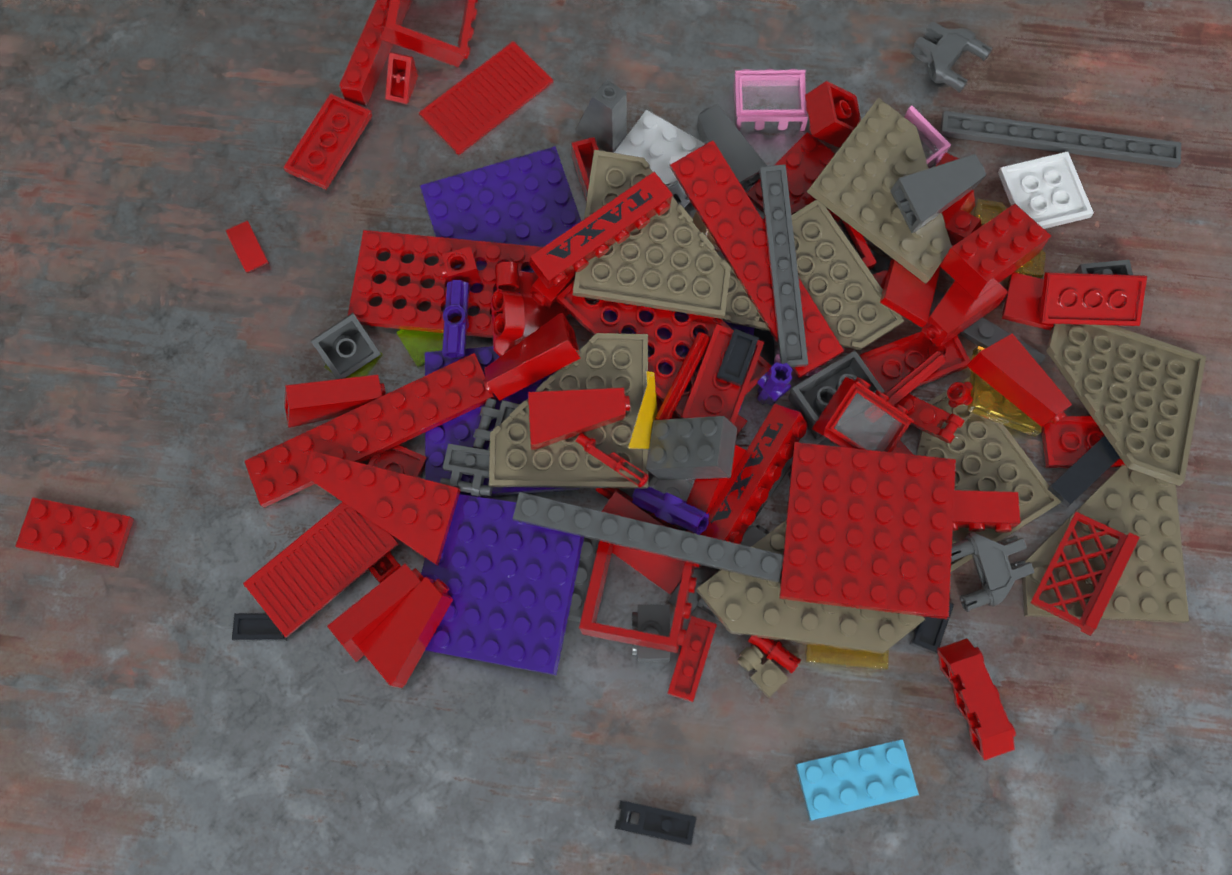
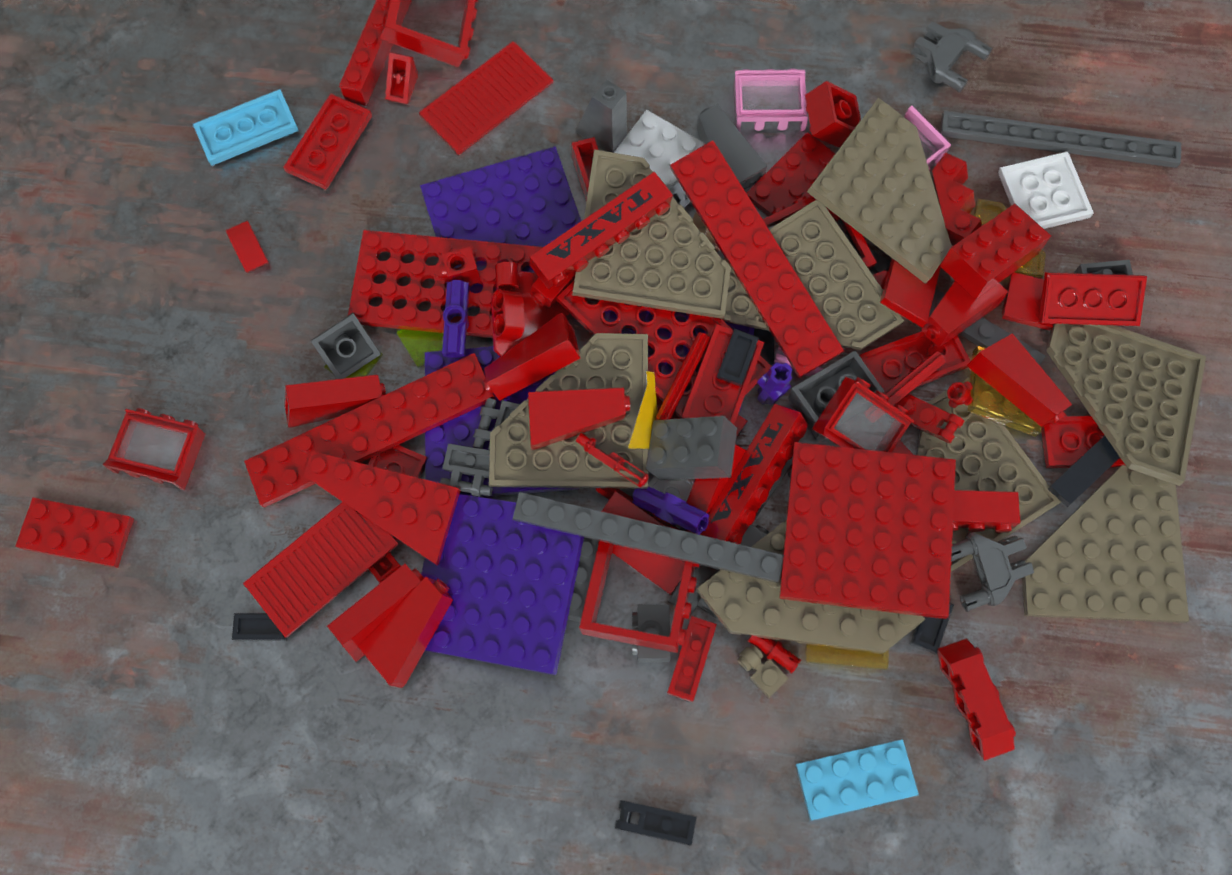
(156, 447): none -> window
(245, 127): none -> medium azure plate
(783, 266): dark grey plate -> none
(934, 190): dark grey slope -> none
(1102, 589): red fence -> none

